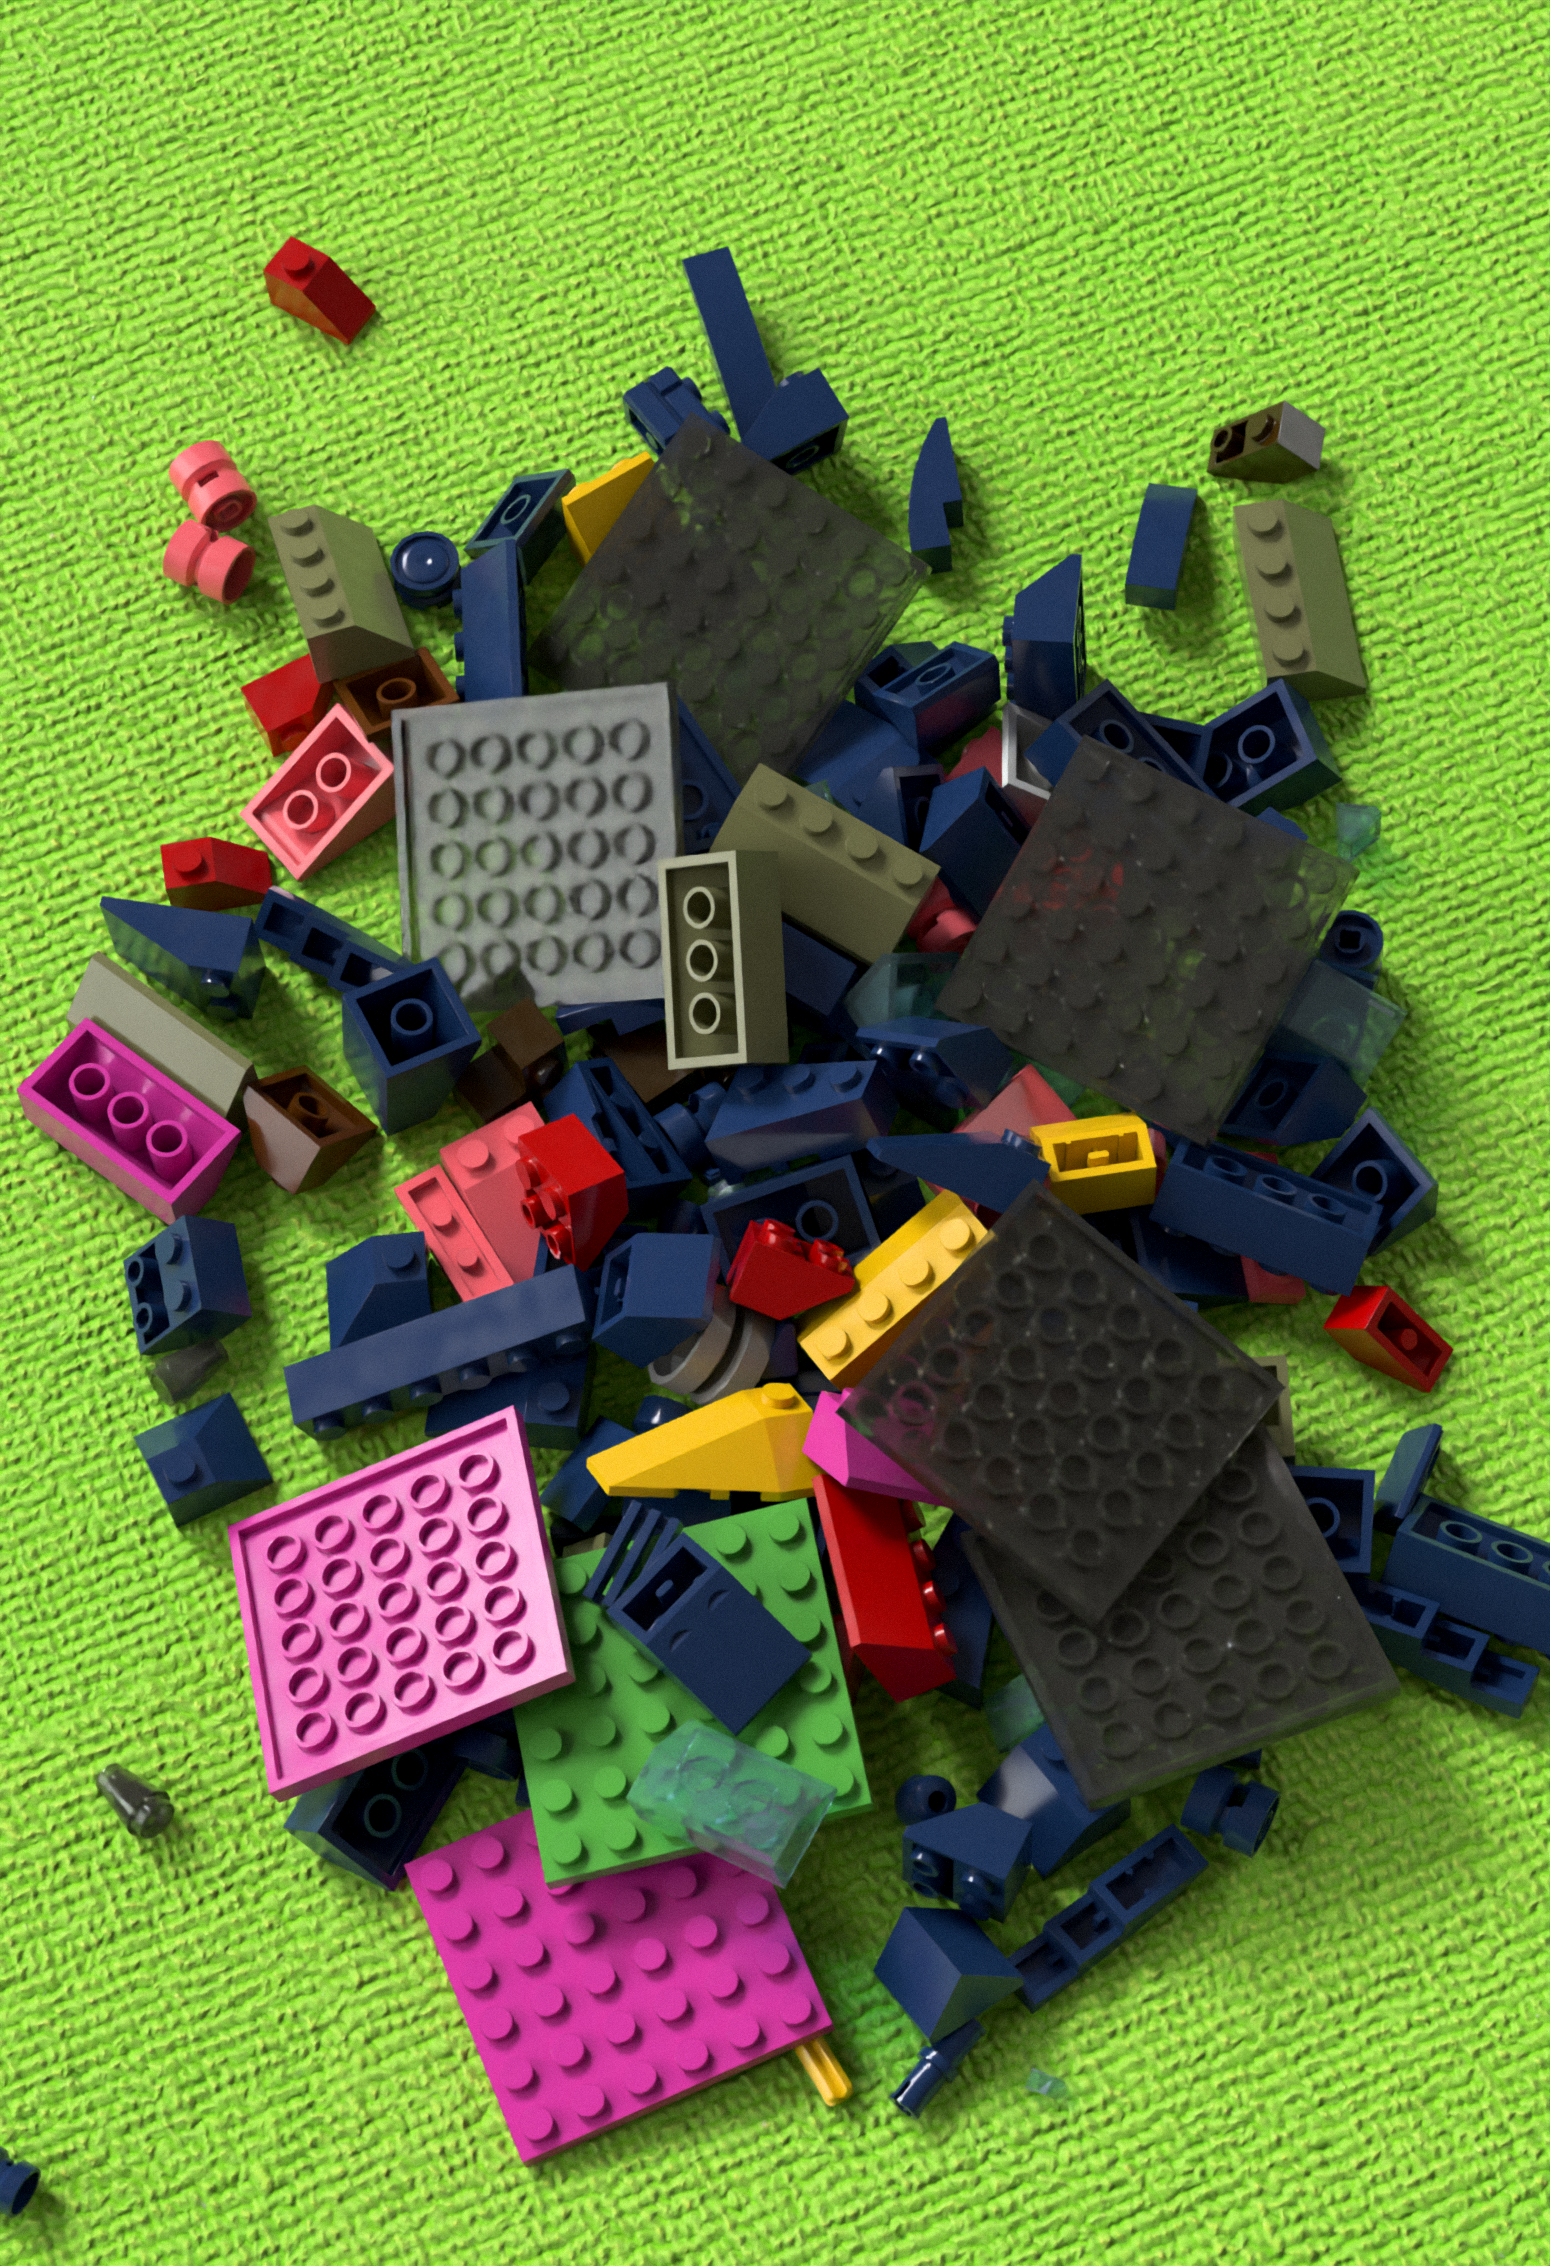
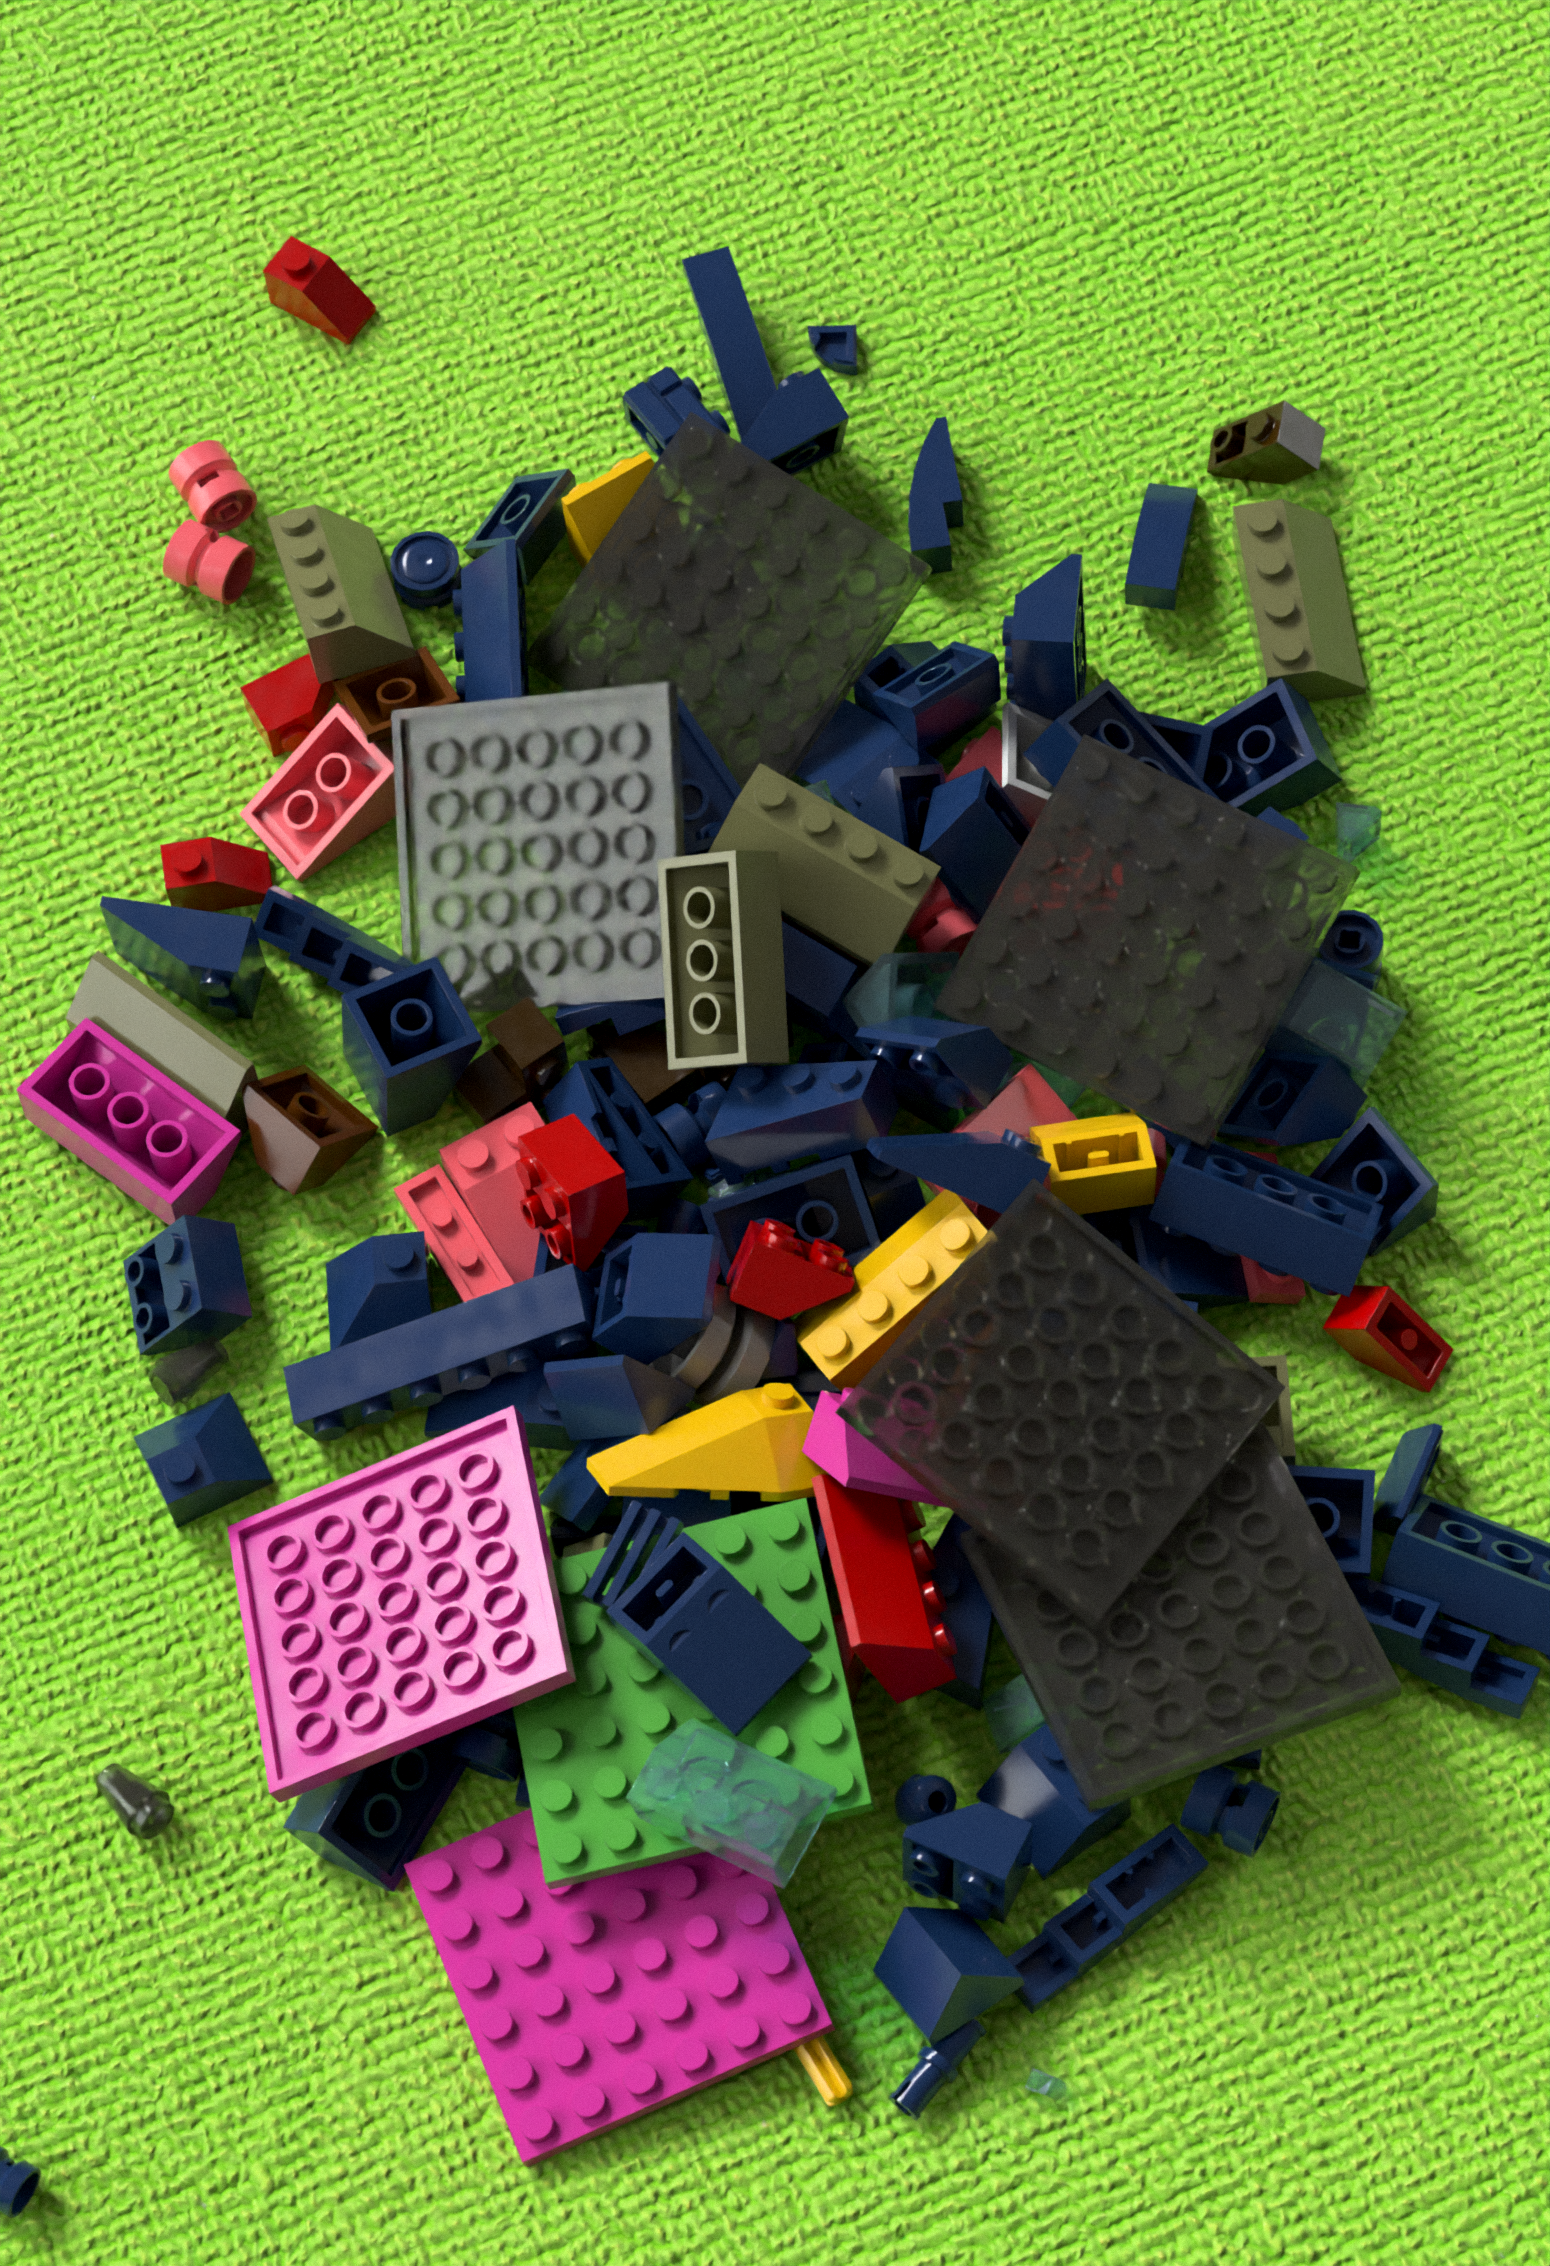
(613, 1396): none -> dark blue slope
(835, 347): none -> dark blue tile

